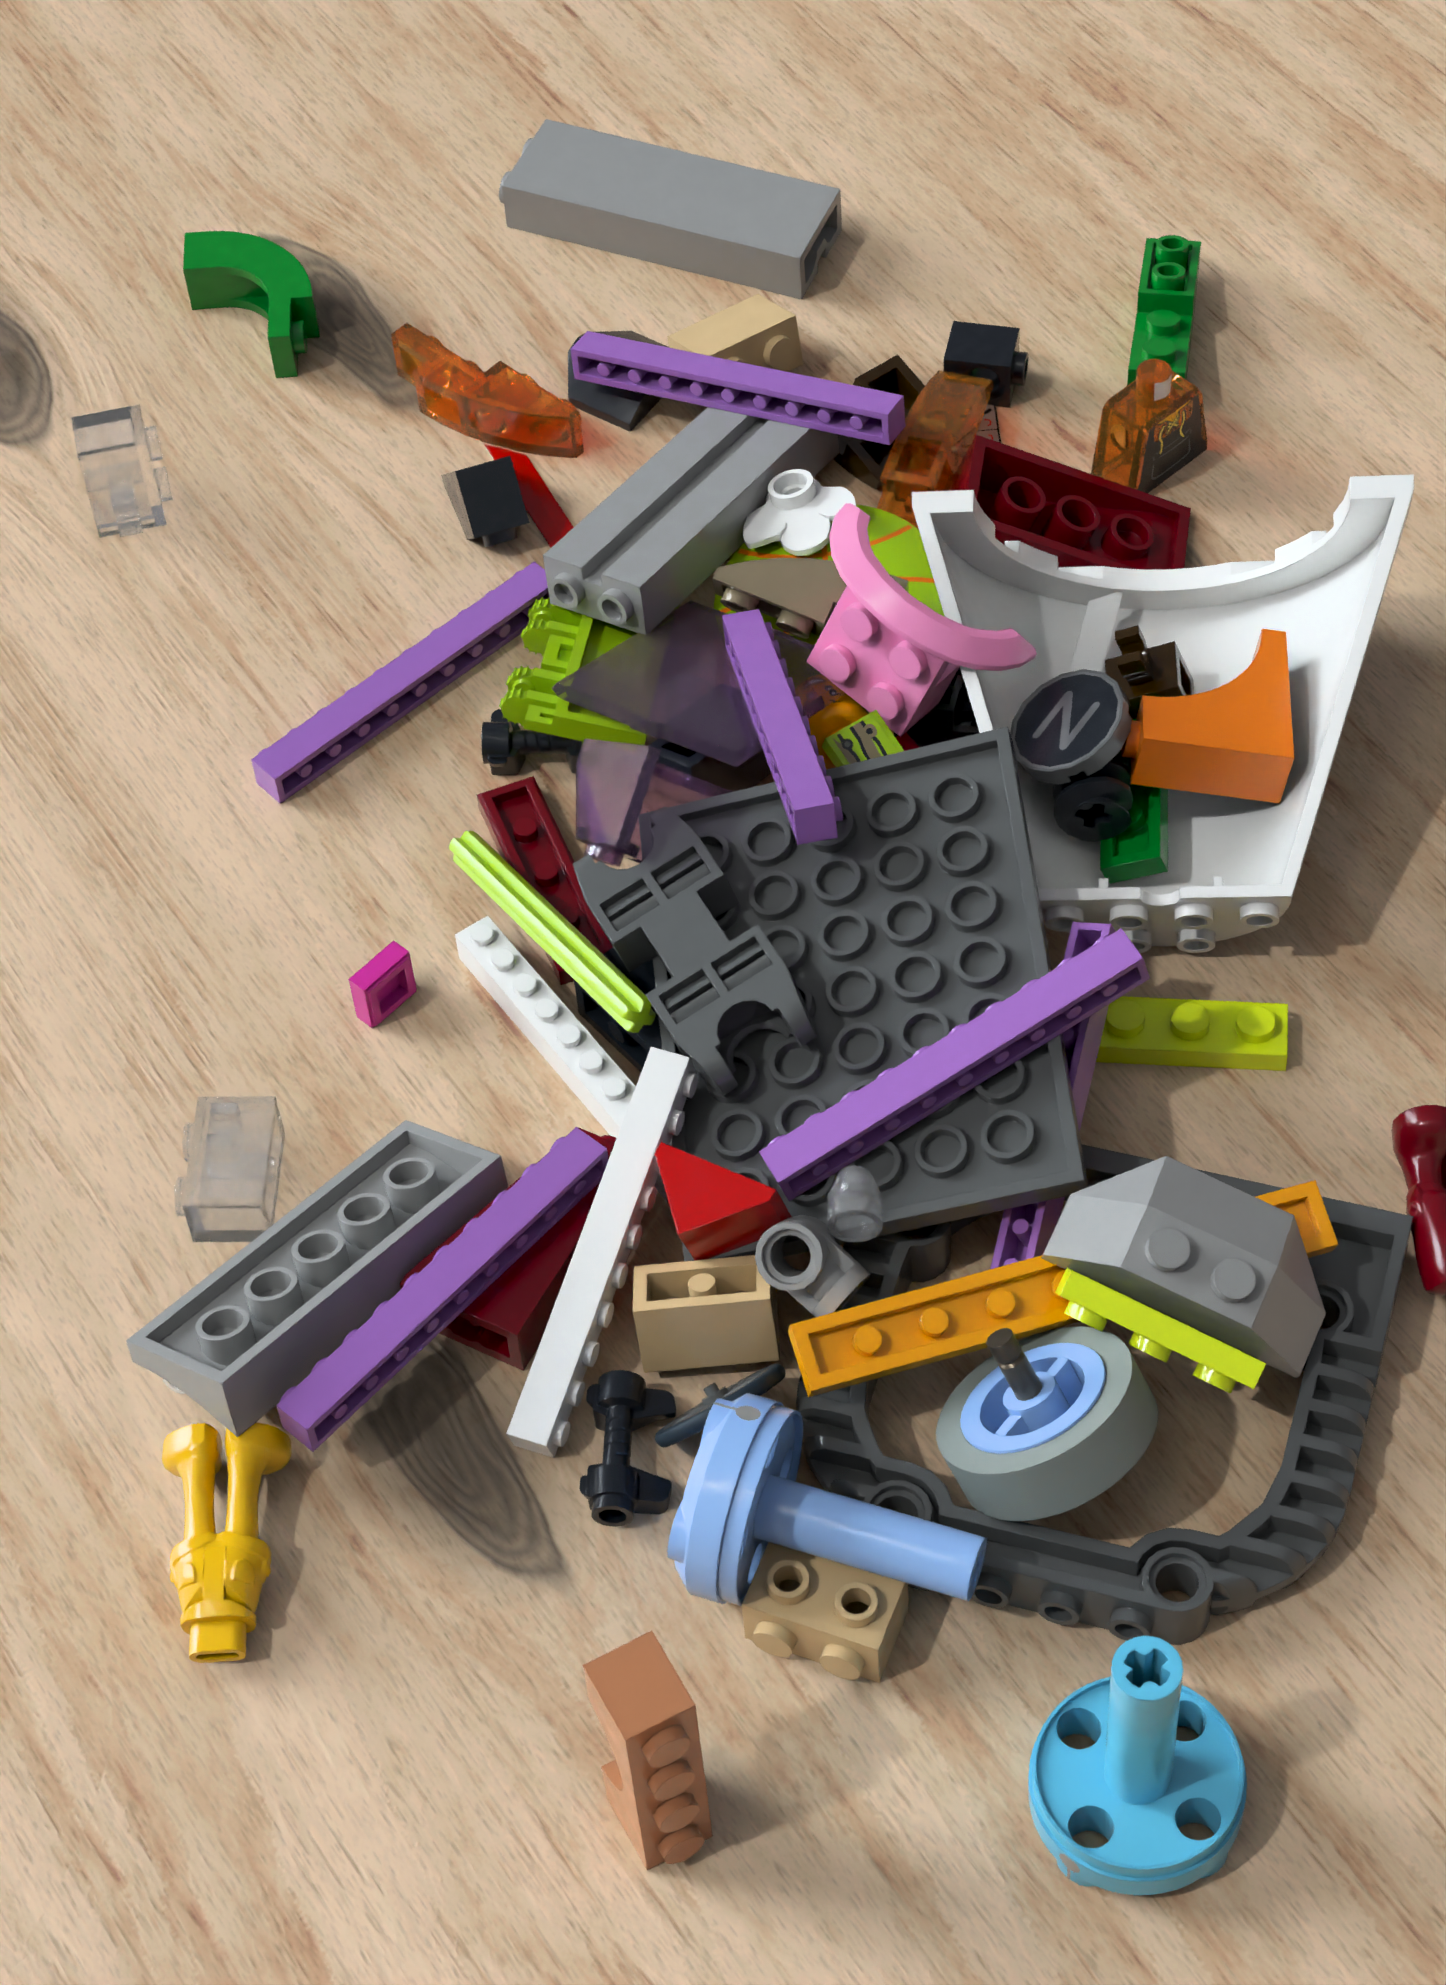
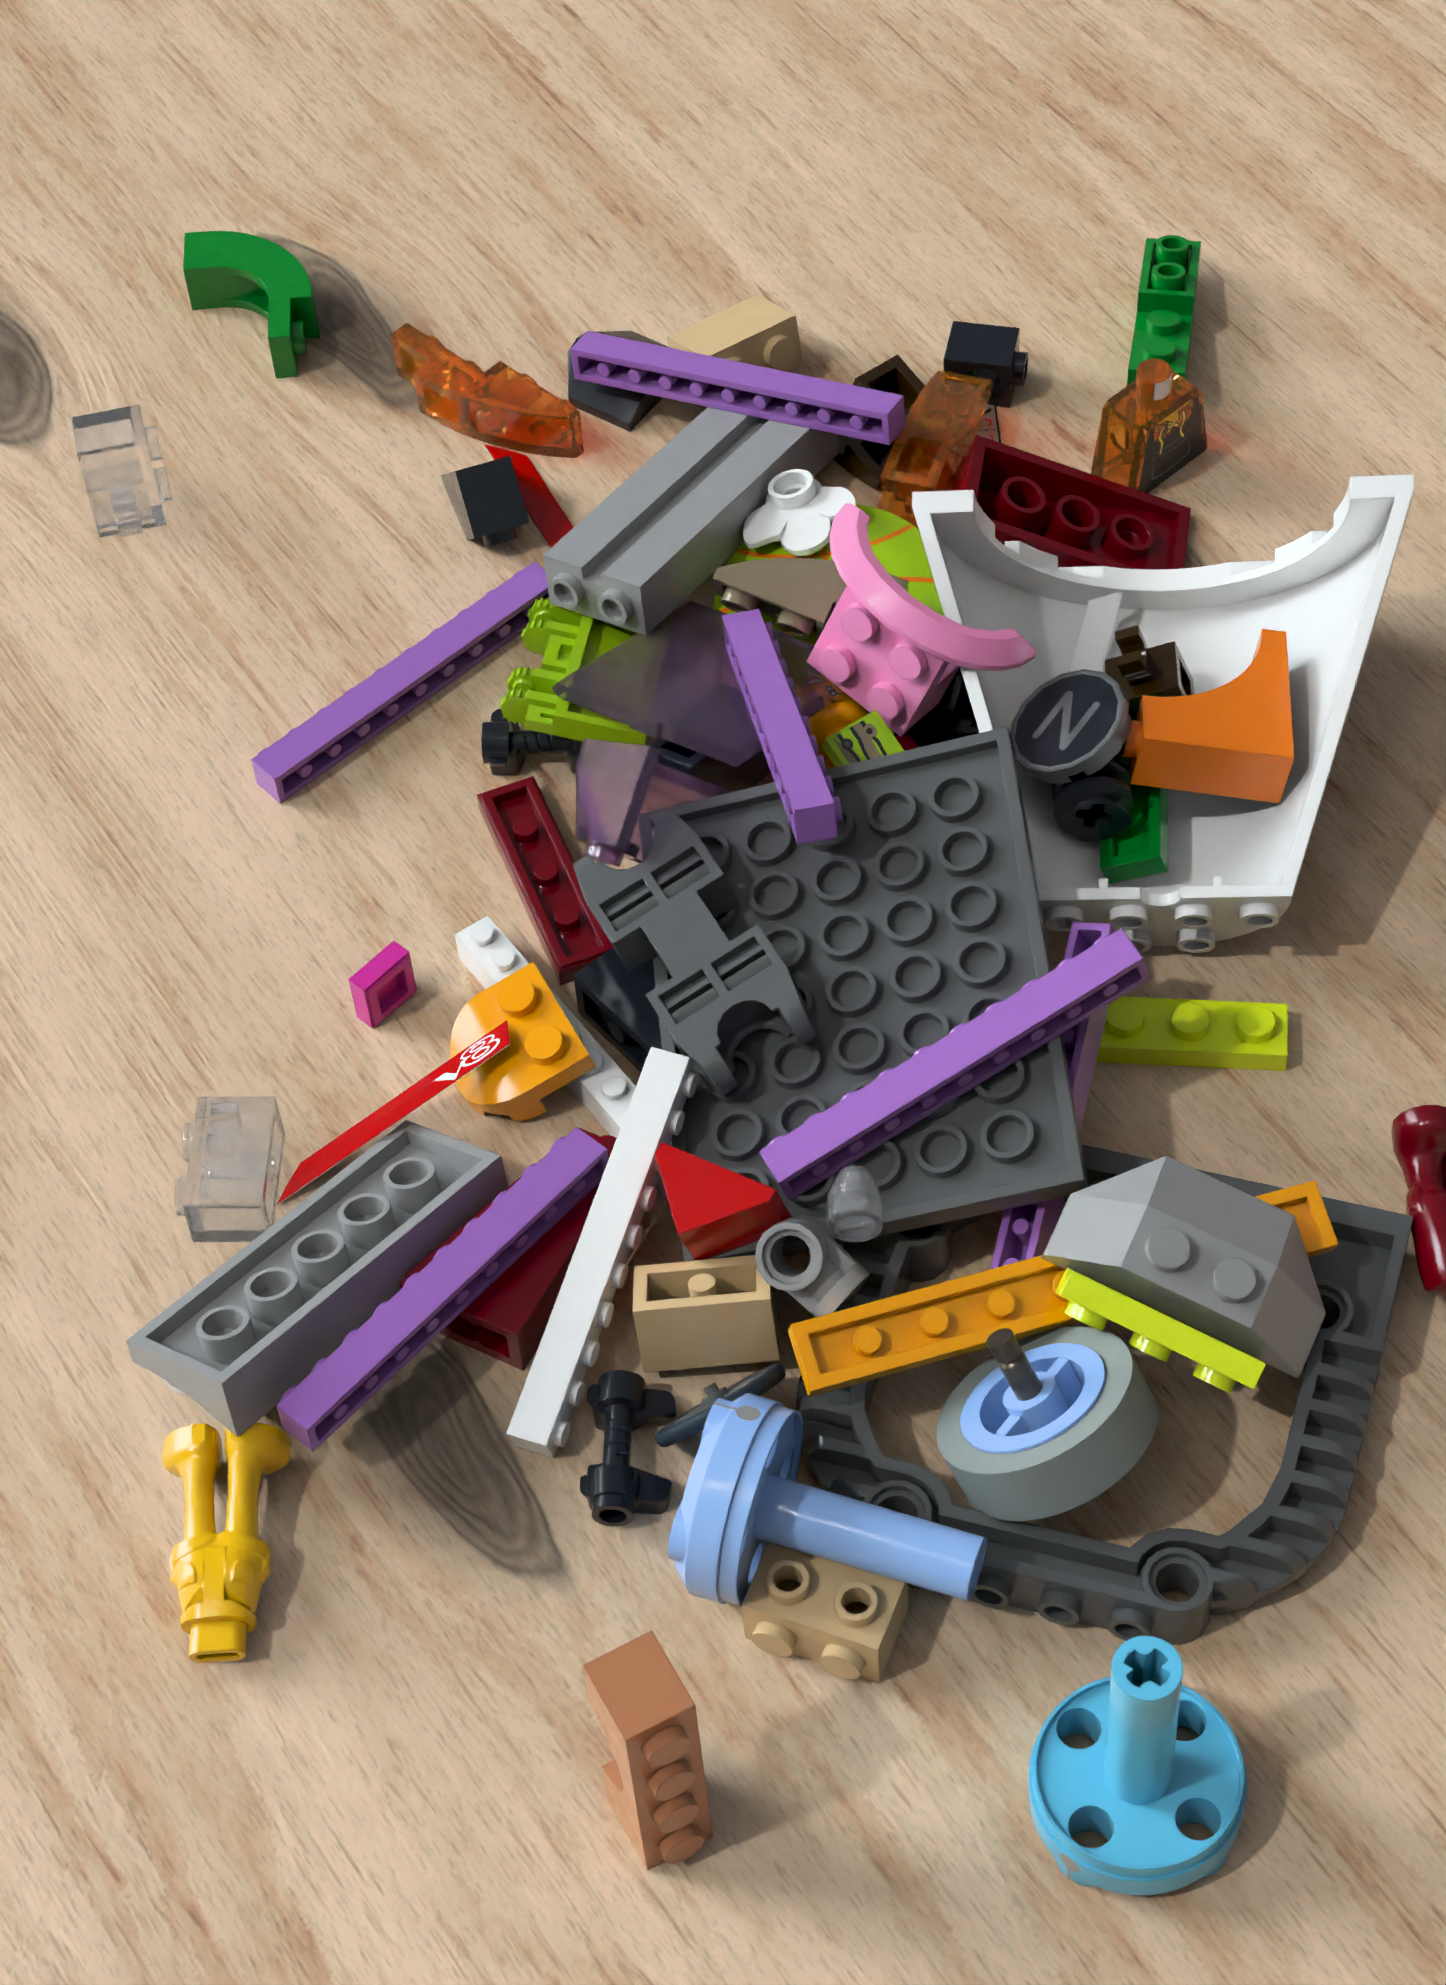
(397, 1108): none -> red sticker
(541, 1053): none -> light orange slope
(553, 932): axle -> none
(672, 208): light grey brick -> none

